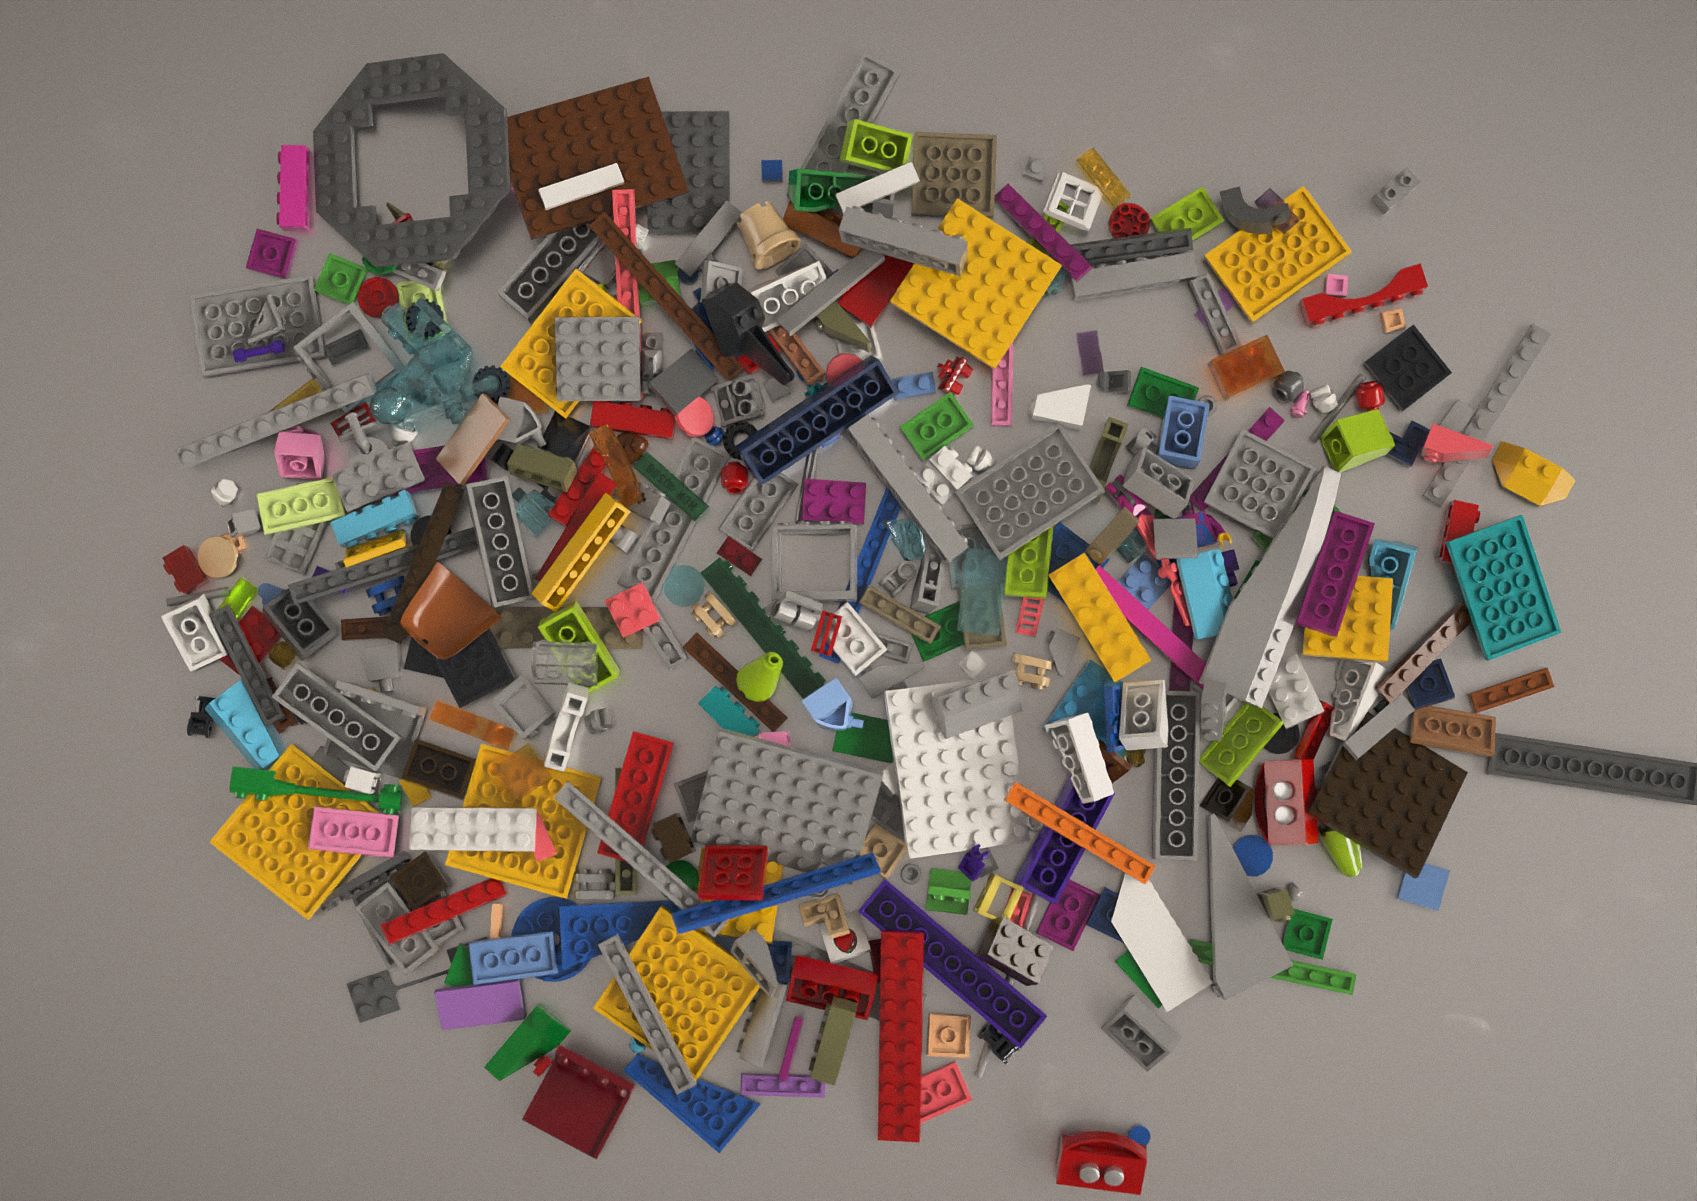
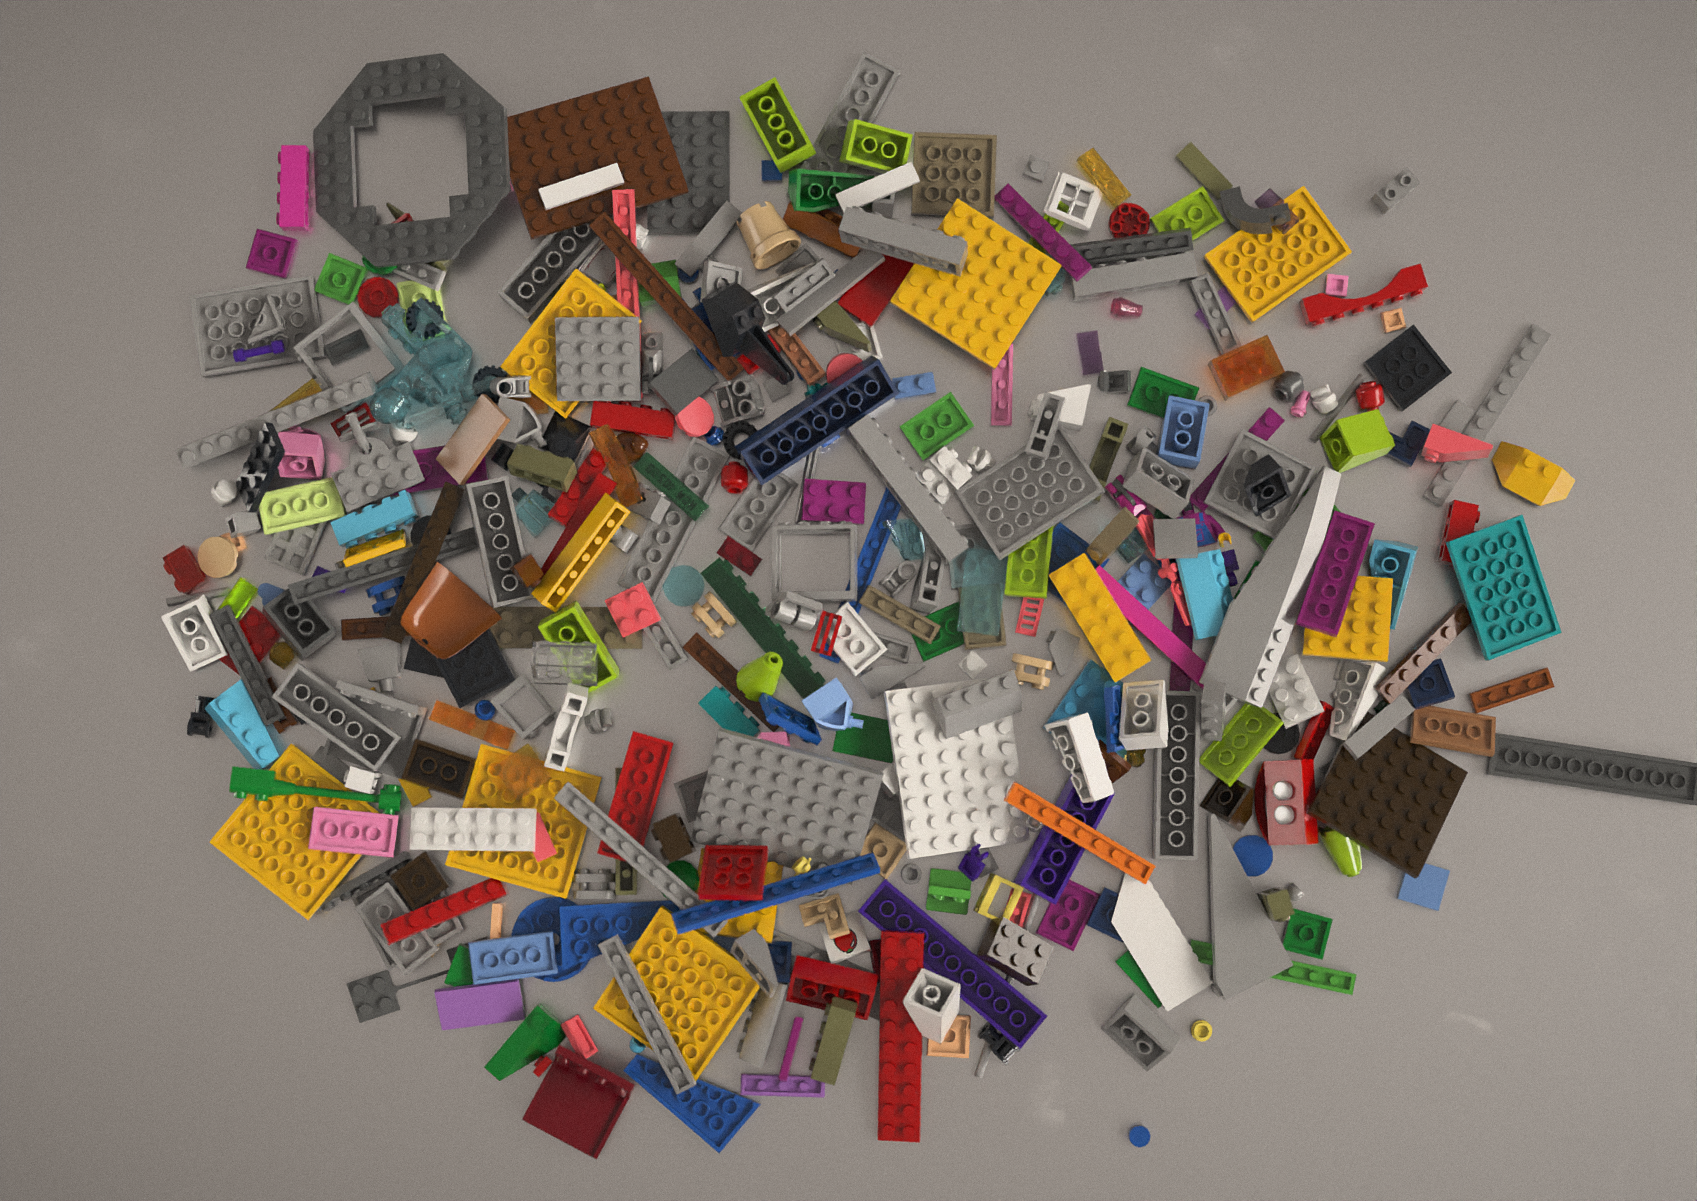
(260, 467): none -> black plate
(484, 710): none -> blue plate
(515, 386): none -> light grey piece
(527, 571): none -> reddish brown slope
(579, 1037): none -> coral tile
(777, 125): none -> lime brick
(789, 719): none -> blue plate
(802, 865): none -> light yellow plate
(804, 285): none -> light grey plate
(933, 1004): none -> white slope
(942, 1091): coral tile -> none
(950, 373): red hips -> none
(1045, 426): none -> light grey slope
(1101, 1162): red piece -> none
(1124, 308): none -> clear pink cone
(1201, 1030): none -> light yellow plate
(1203, 170): none -> olive tile
(1265, 485): none -> black slope

